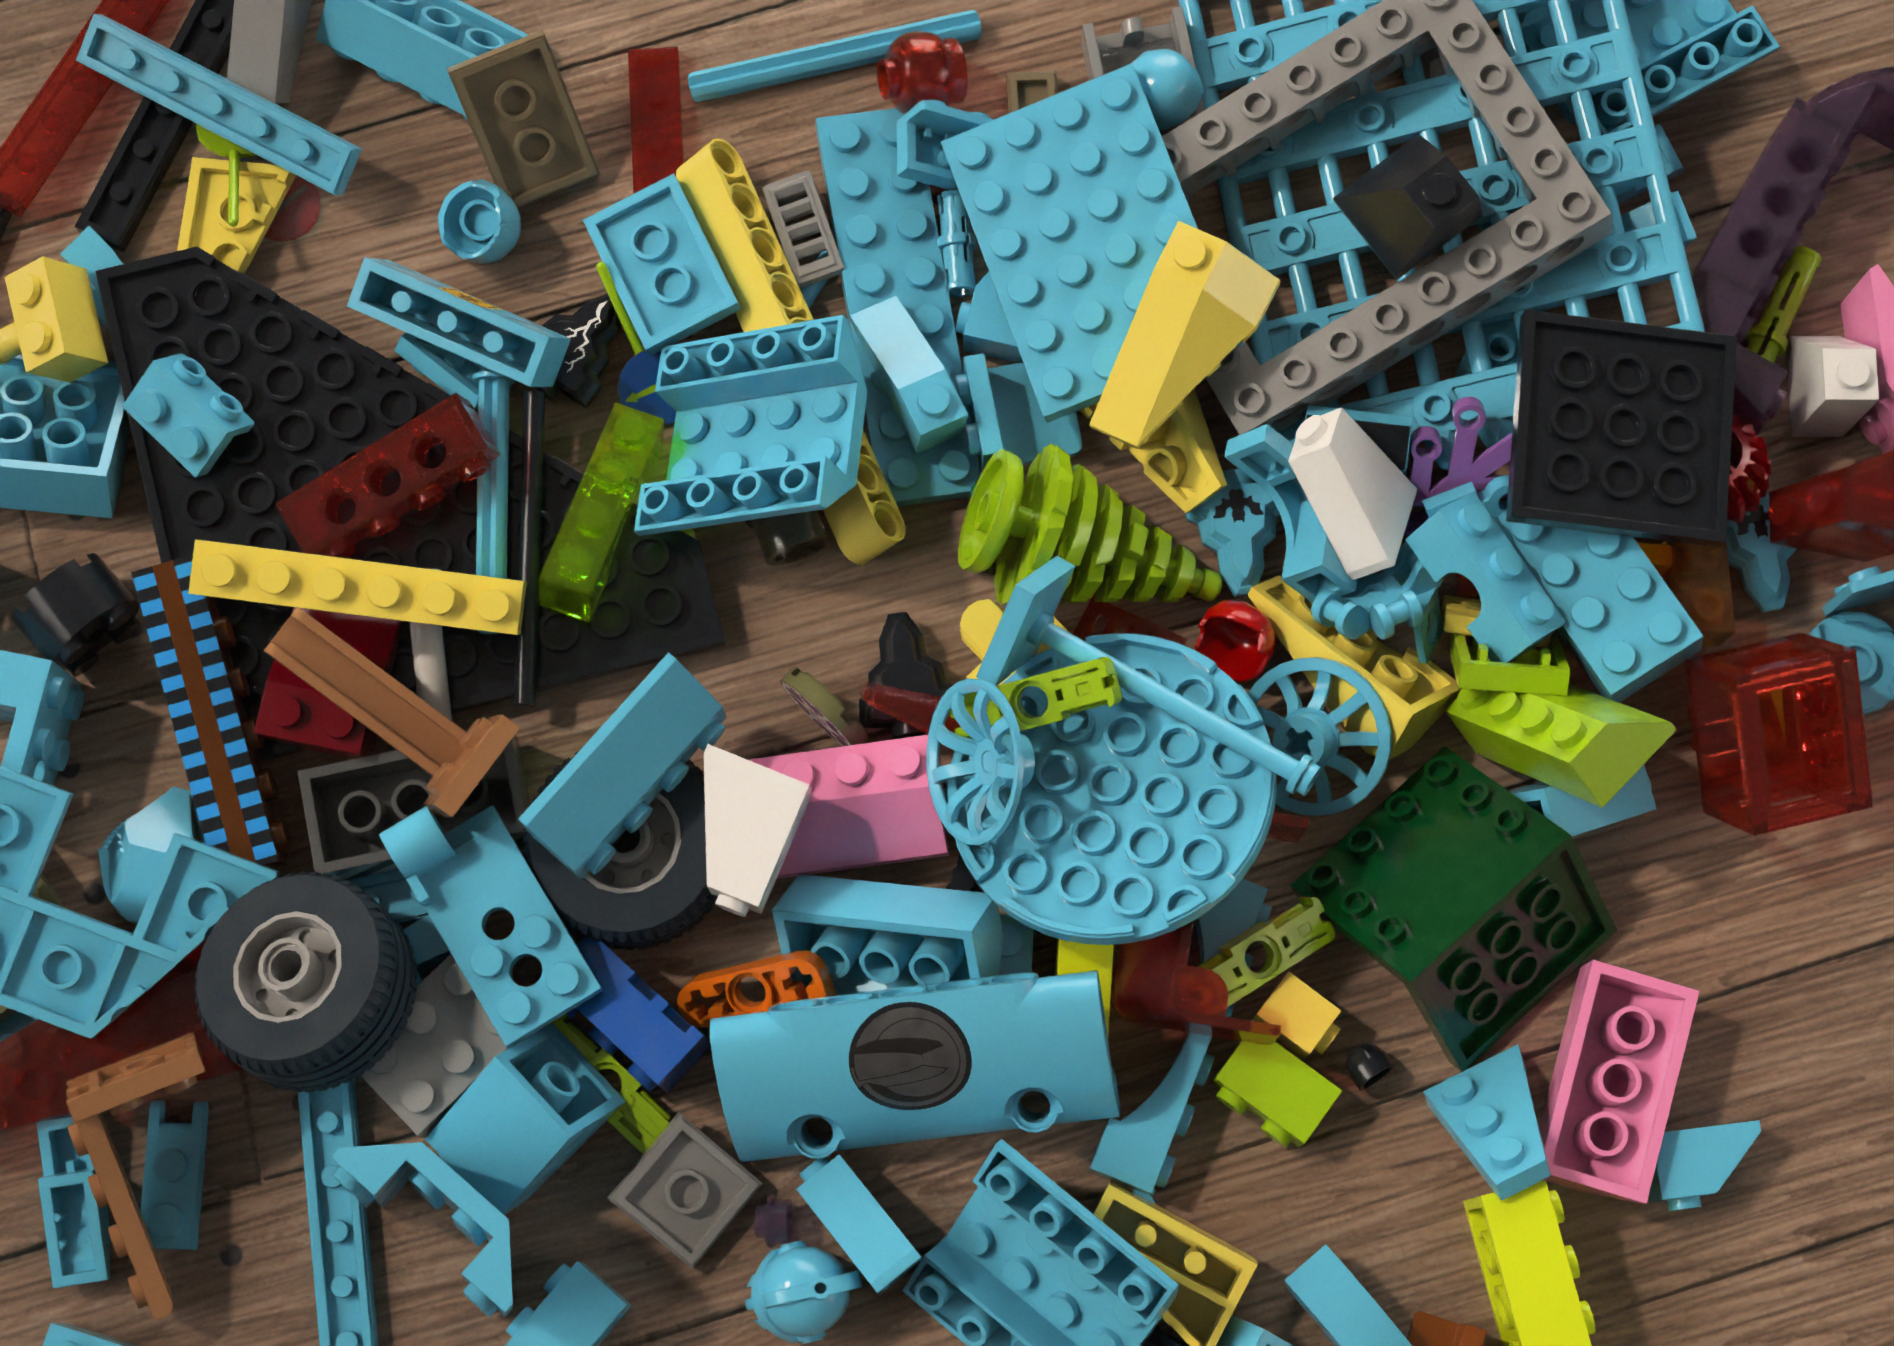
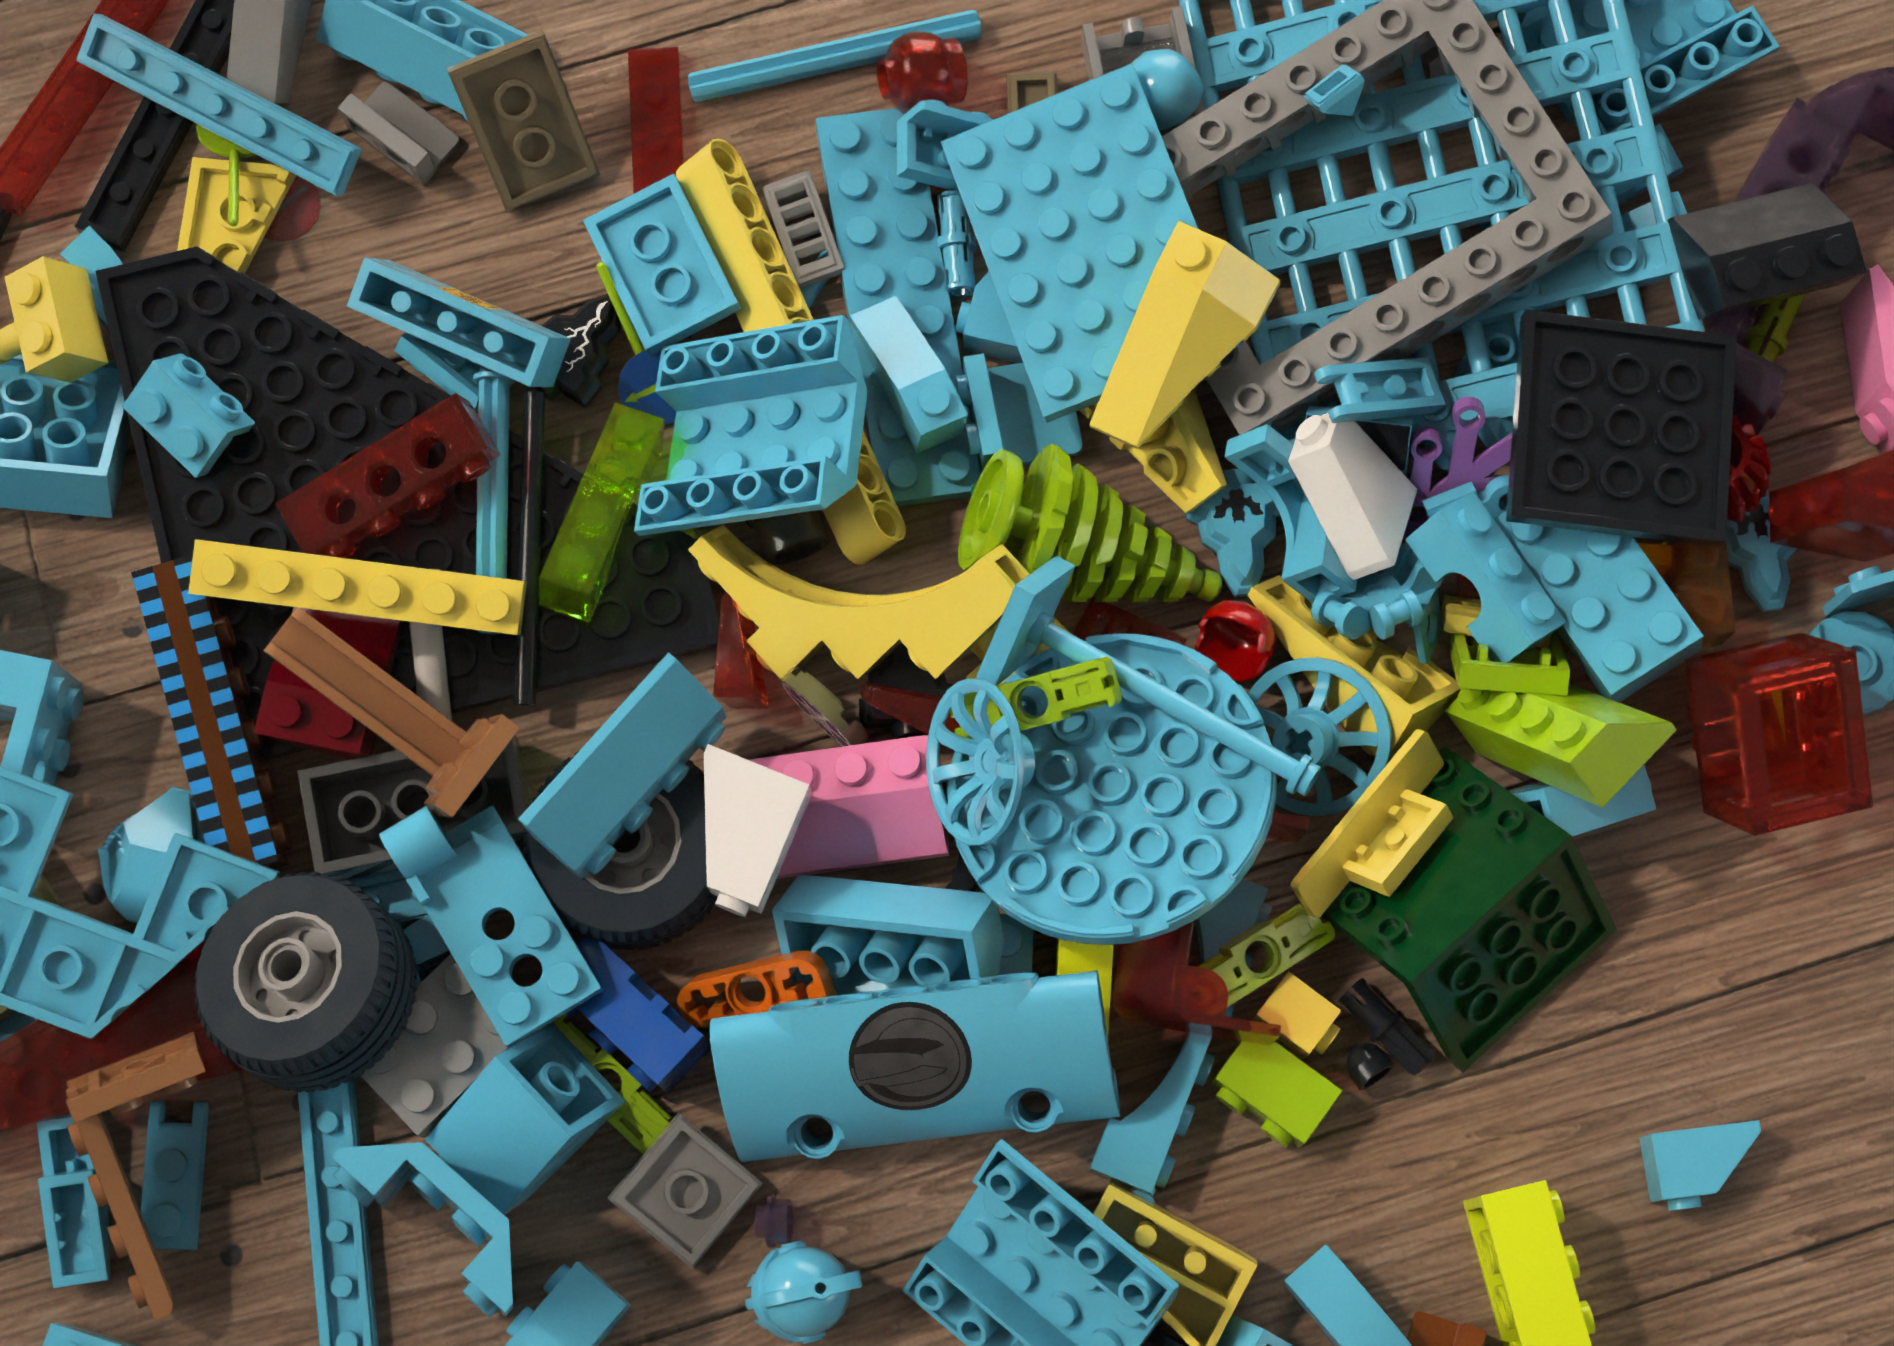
(78, 614): black brick -> none
(400, 131): none -> light grey panel
(479, 222): medium azure hair -> none
(738, 672): none -> clear red slope
(857, 1222): medium azure slope -> none
(859, 629): none -> light yellow arch
(1337, 92): none -> medium azure slope
(1381, 832): none -> light yellow bracket
(1382, 389): none -> medium azure hinge
(1388, 1028): none -> black axle
(1410, 205): black slope -> none
(1494, 1121): medium azure wing -> none
(1615, 1081): bright pink slope -> none
(1765, 250): none -> black slope
(1829, 384): white slope -> none

